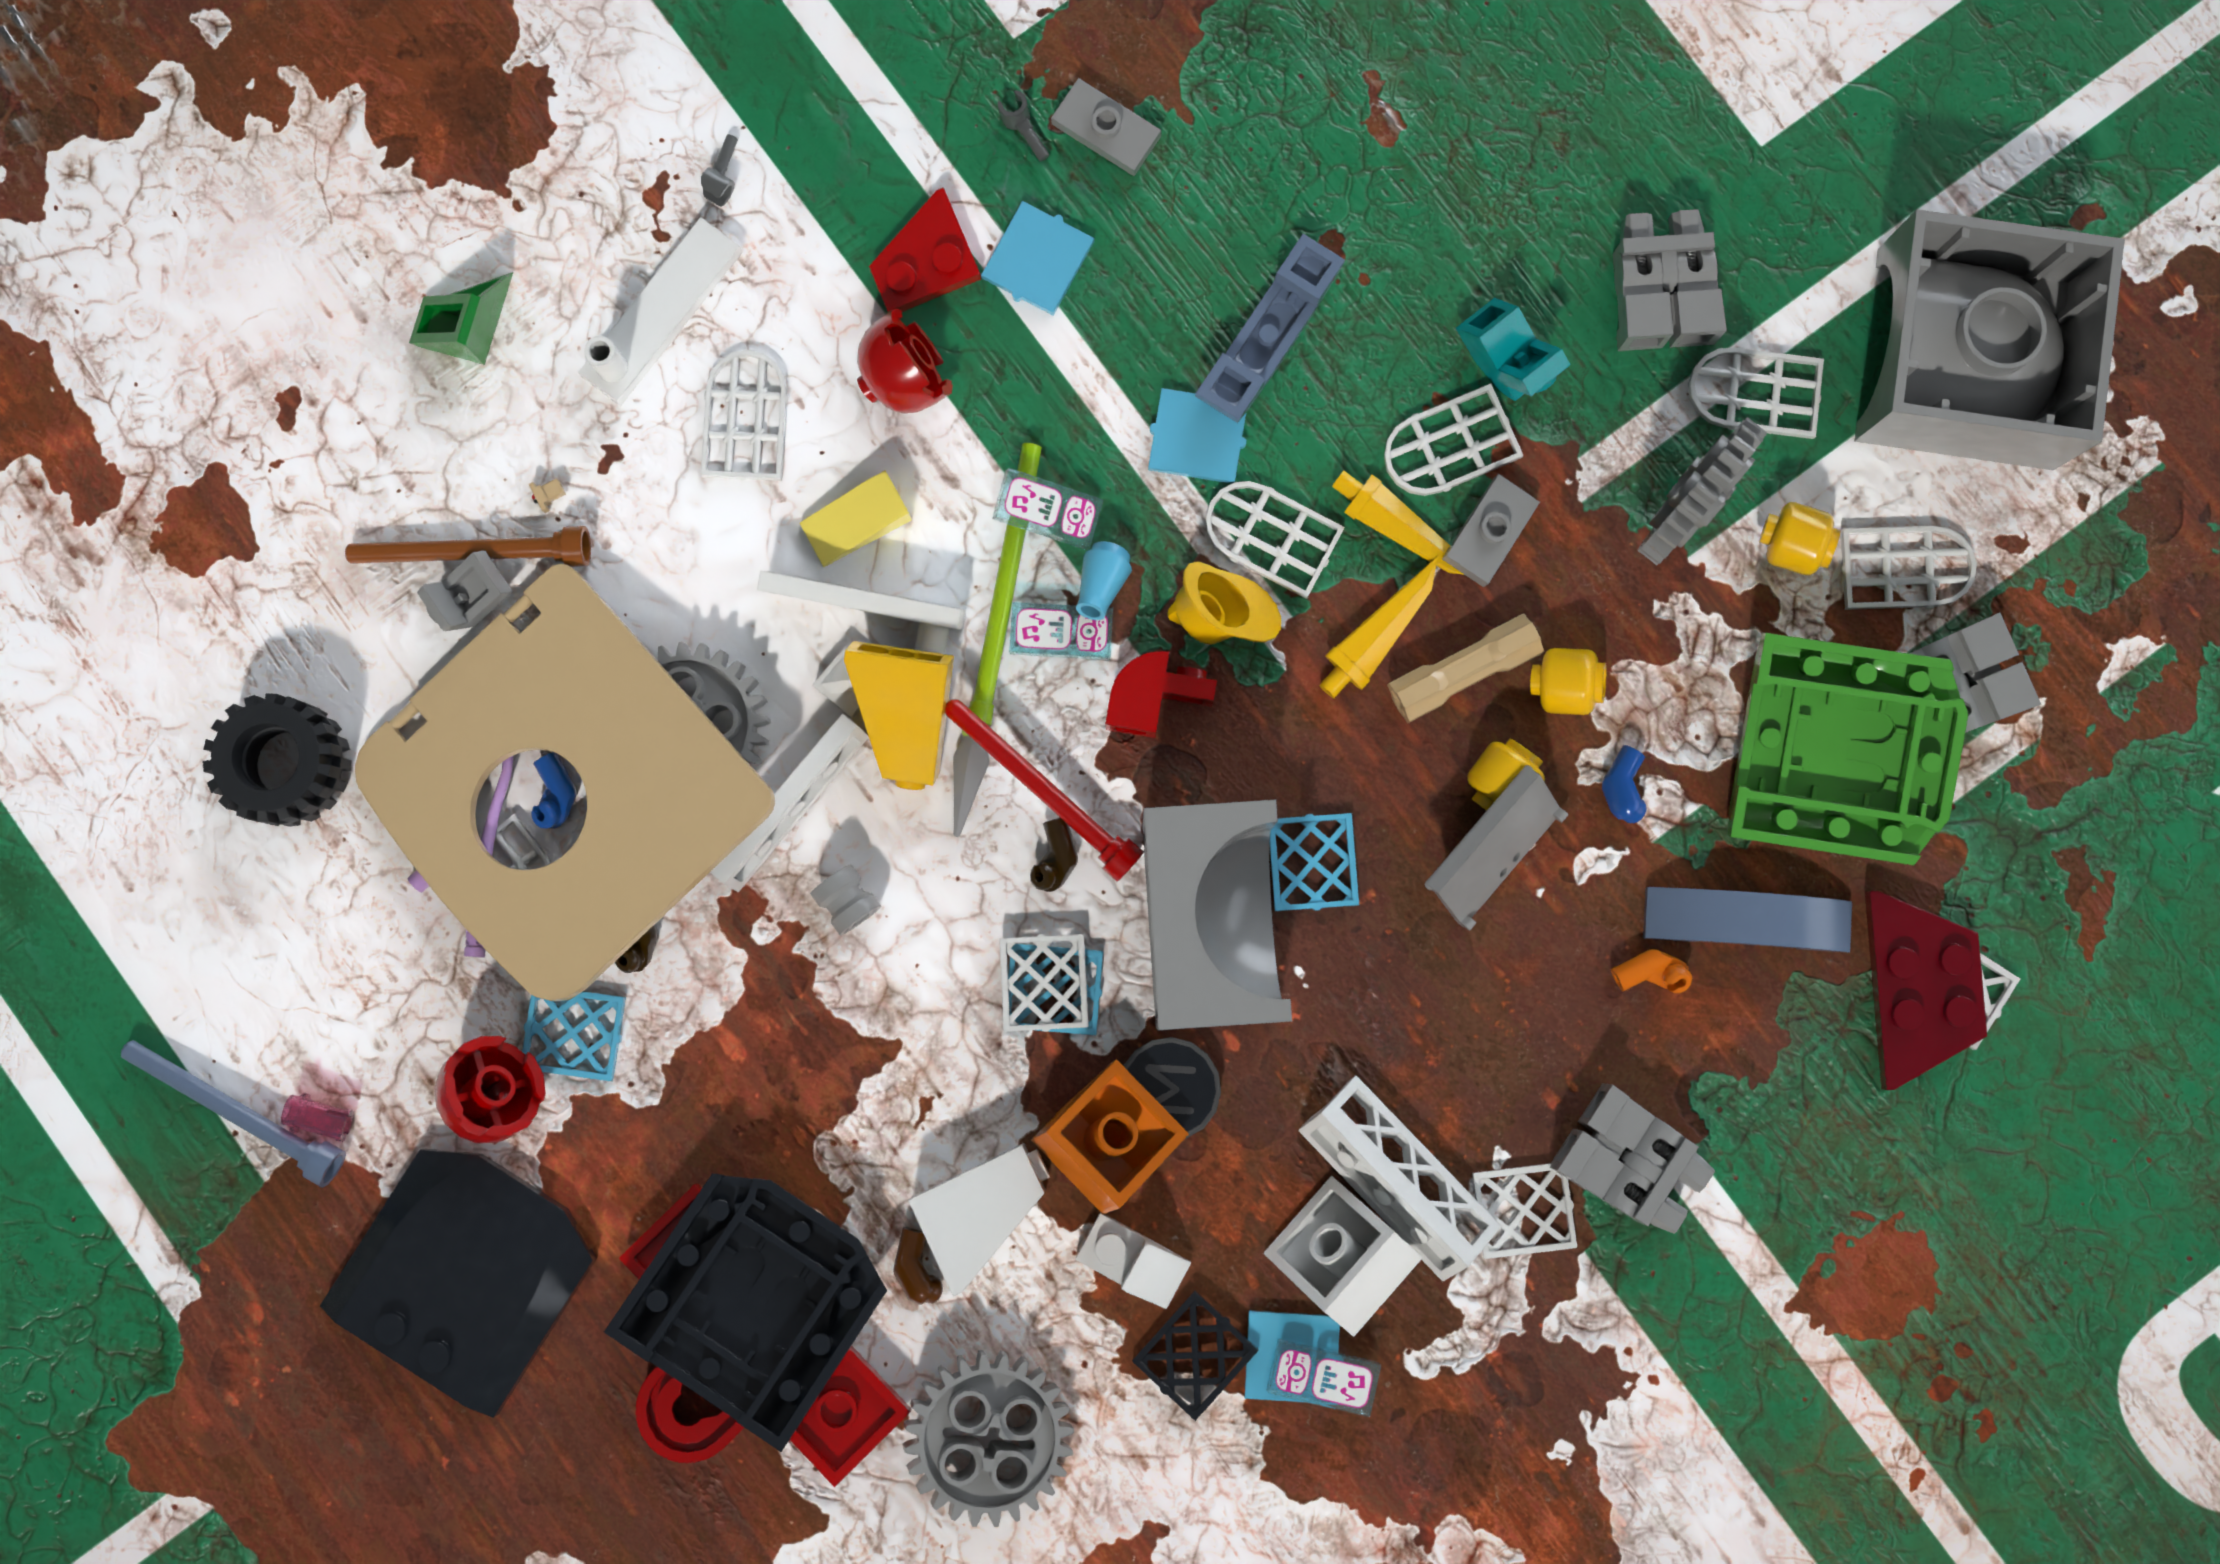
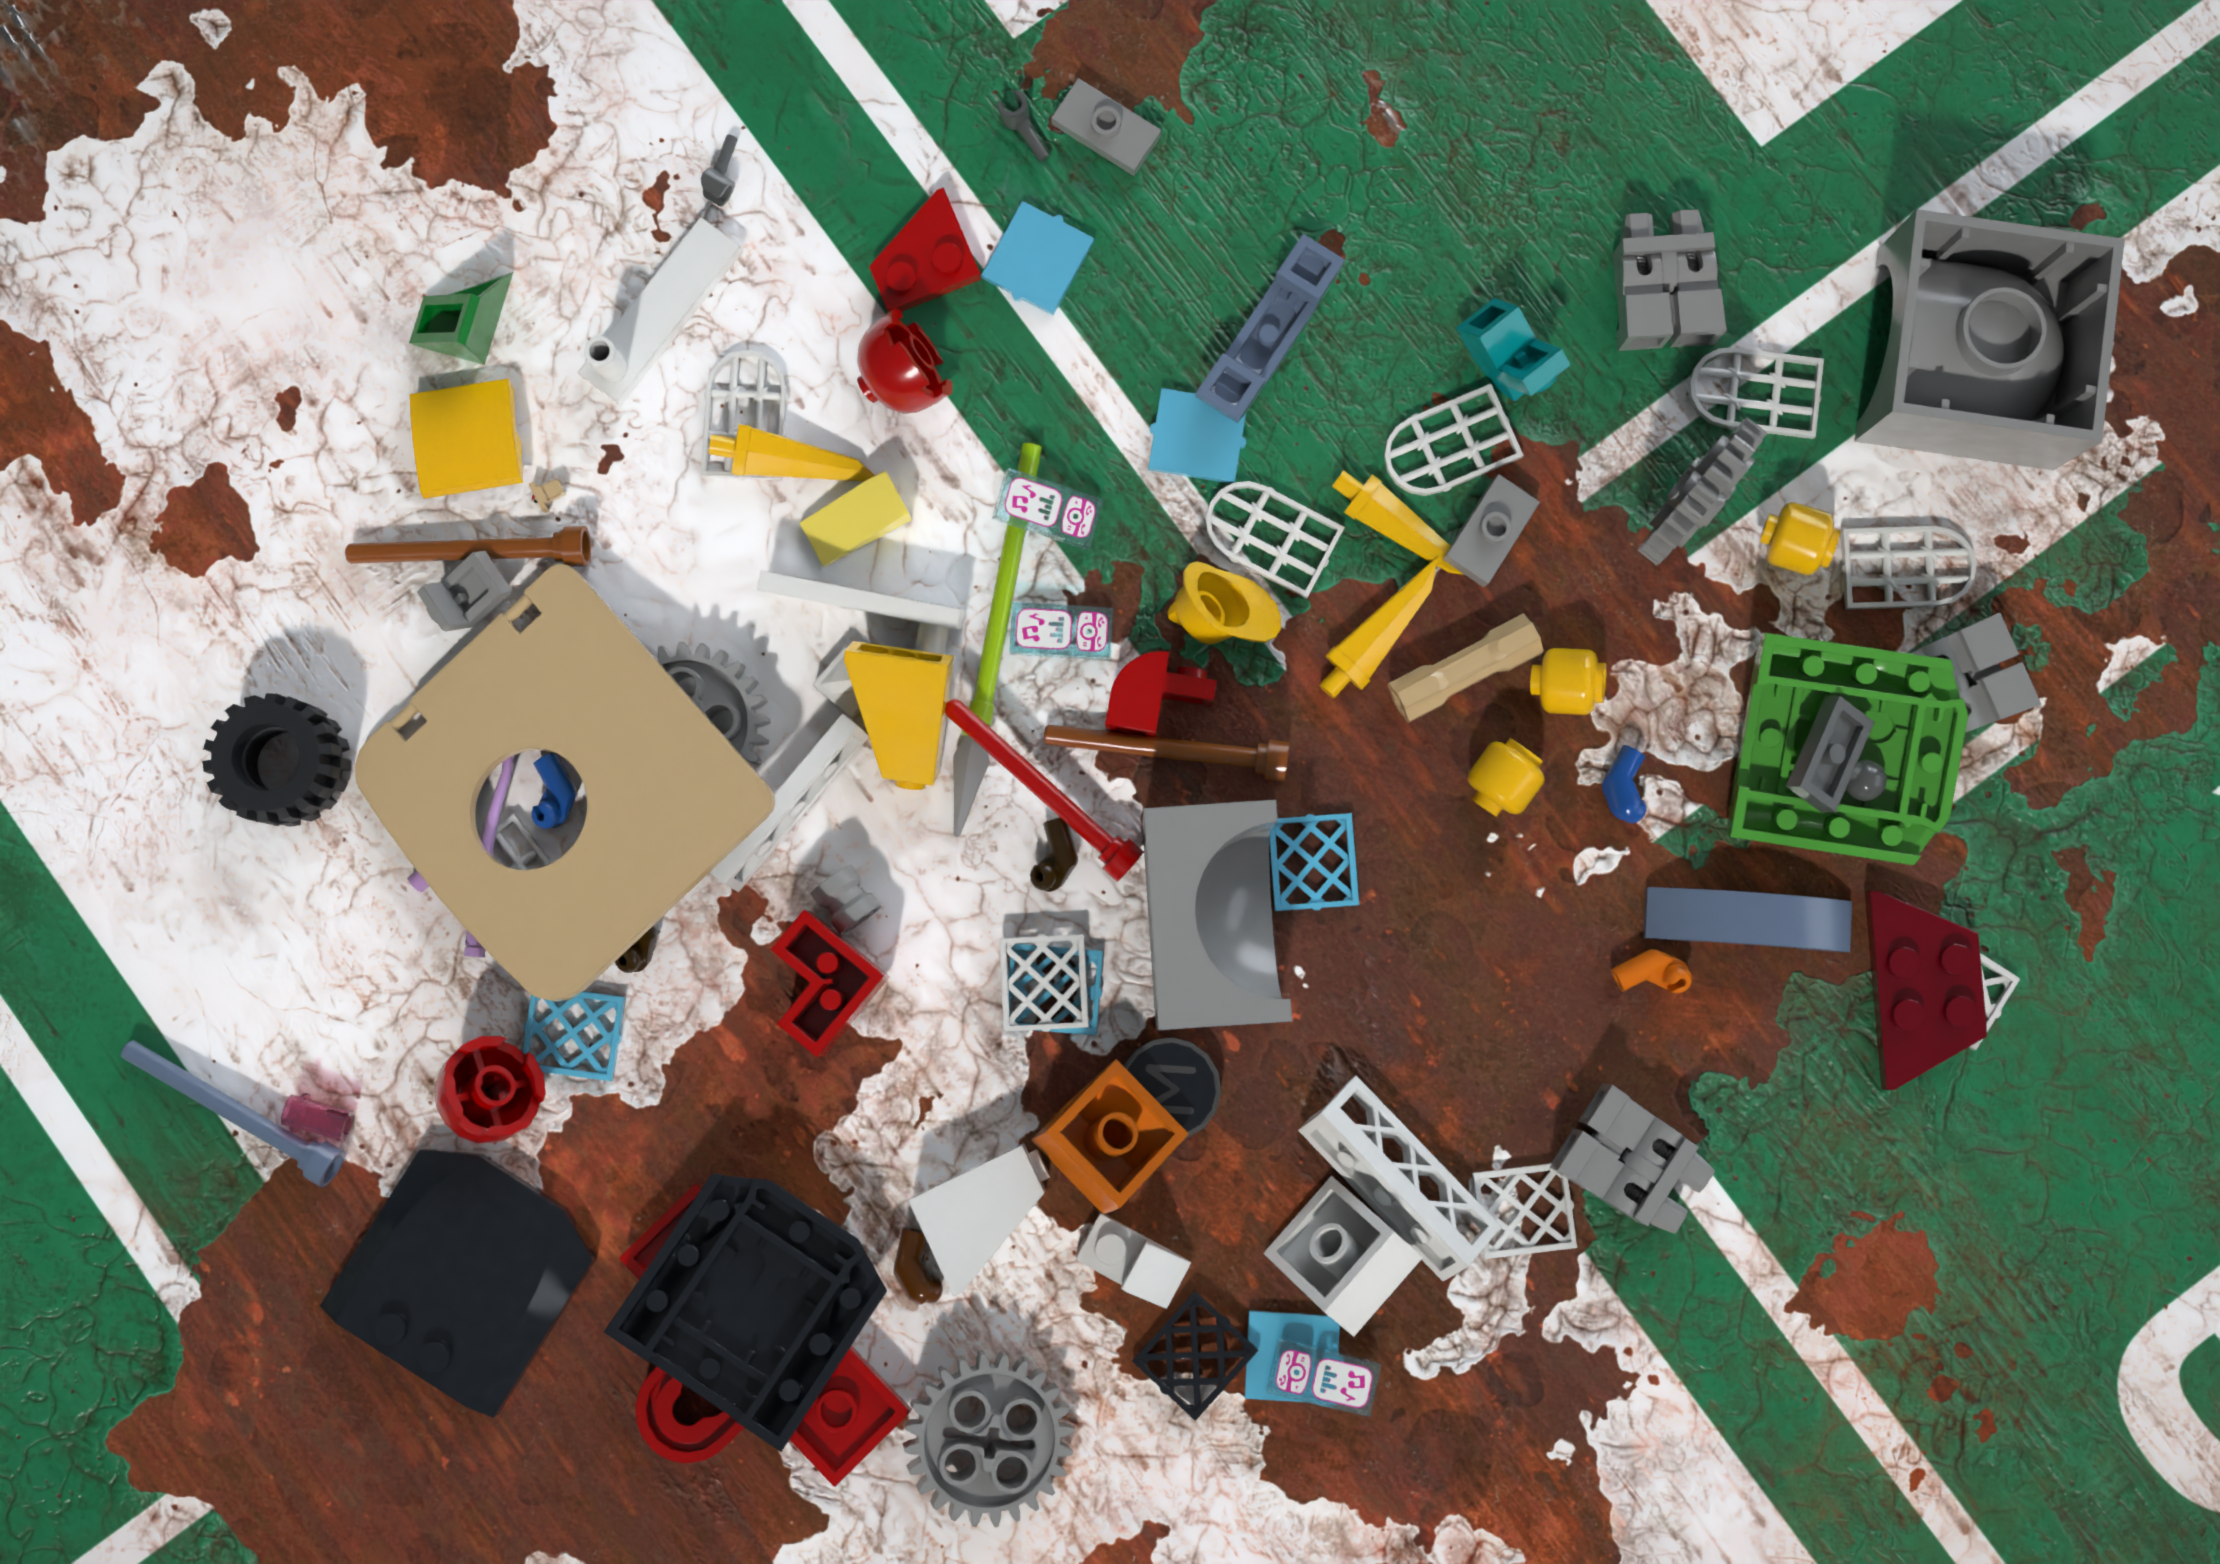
(466, 438): none -> yellow slope
(774, 455): none -> yellow bar
(839, 981): none -> red brick
(1102, 577): medium azure cone -> none
(1266, 759): none -> dark orange piece
(1495, 846): light grey door -> none
(1831, 757): none -> dark grey plate

